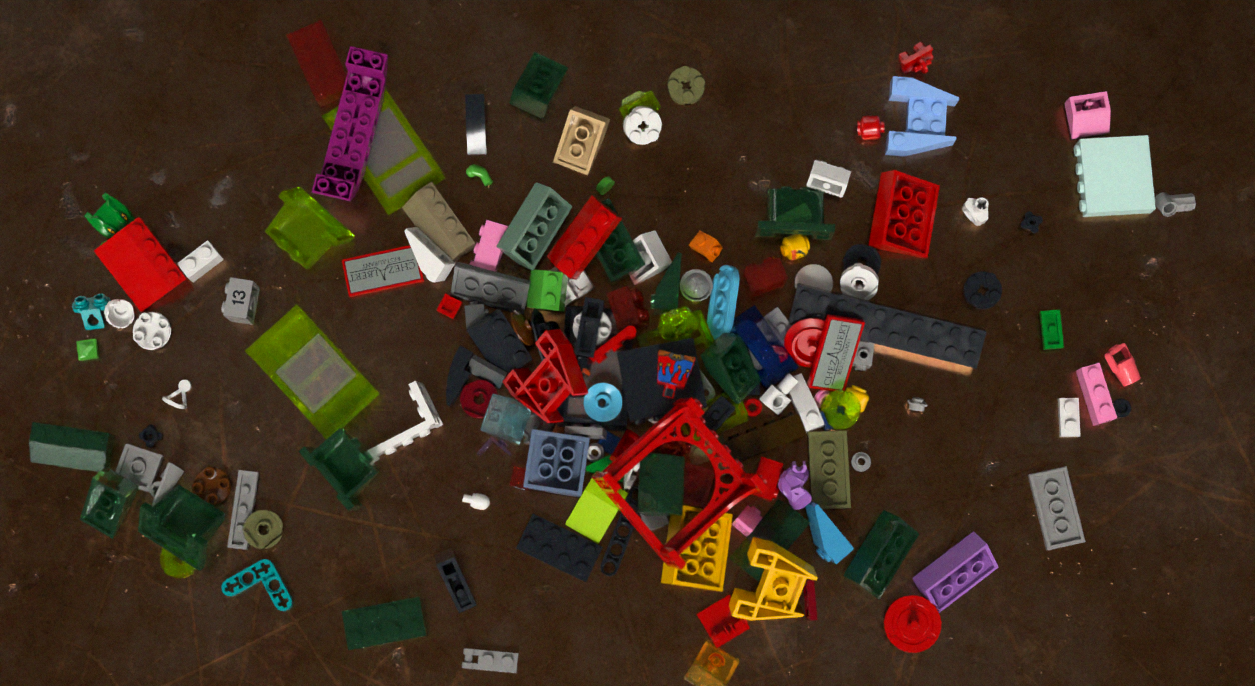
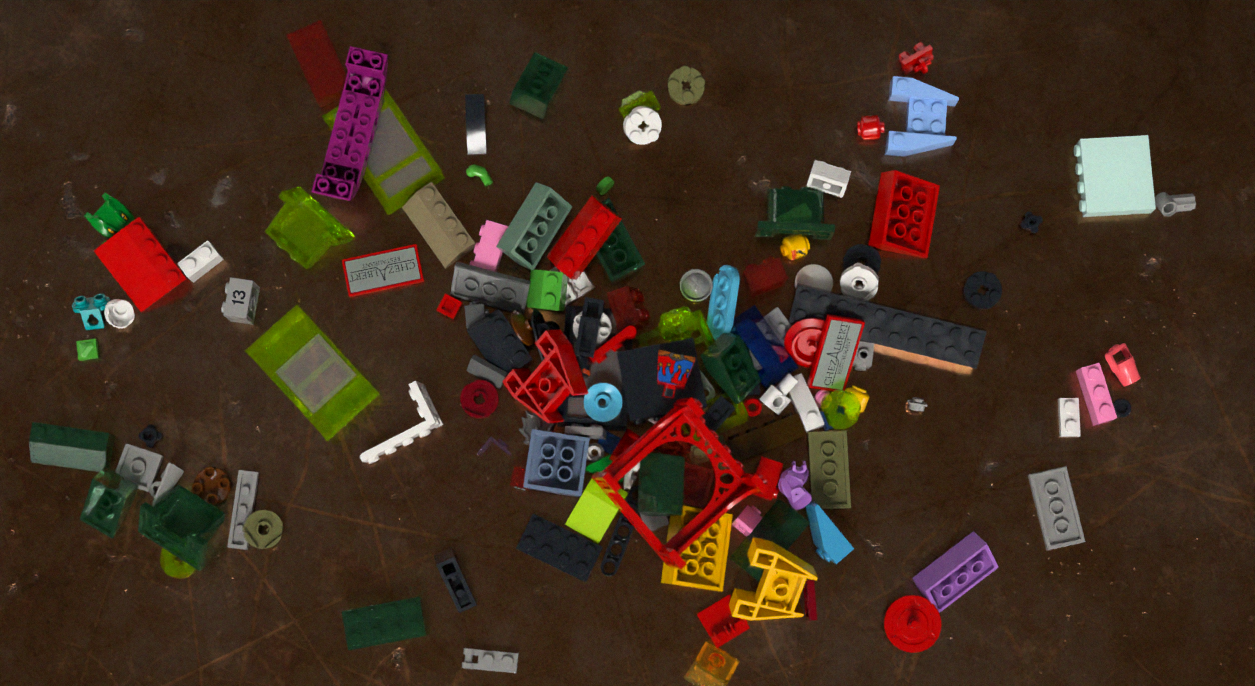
(151, 330): white dish -> none
(184, 386): white piece -> none
(266, 578): teal beam -> none
(343, 466): clear green windscreen -> none
(430, 257): white slope -> none
(458, 375): black slope -> none
(477, 501): white cylinder -> none
(506, 419): clear light blue brick -> none
(581, 140): tan slope -> none
(653, 255): white slope -> none
(667, 291): clear green slope -> none
(706, 245): orange bracket -> none
(856, 466): light grey plate -> none
(881, 554): clear green slope -> none
(976, 210): white piece -> none
(1051, 329): green plate -> none
(1088, 115): bright pink slope -> none

